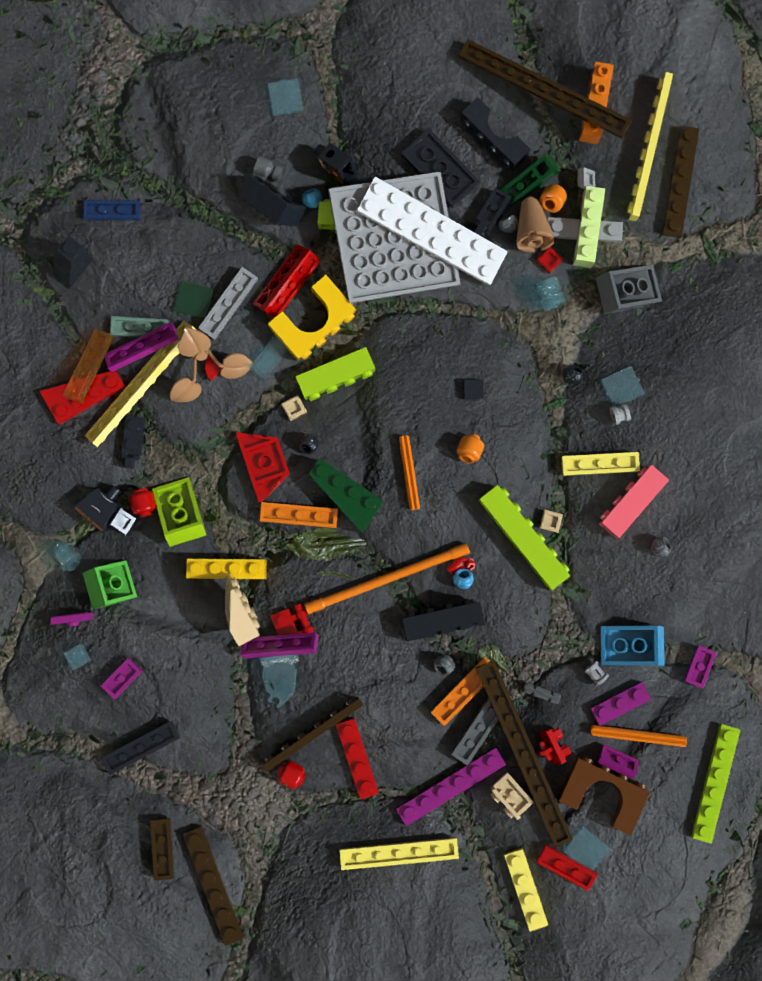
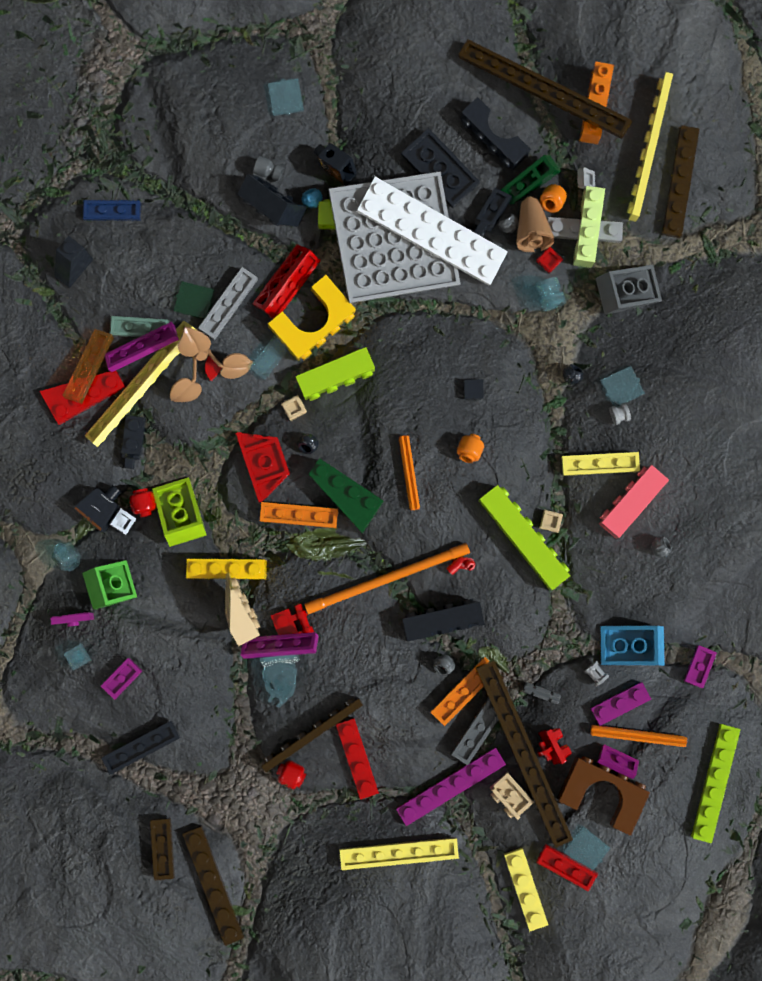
(463, 578): dark azure piece -> none

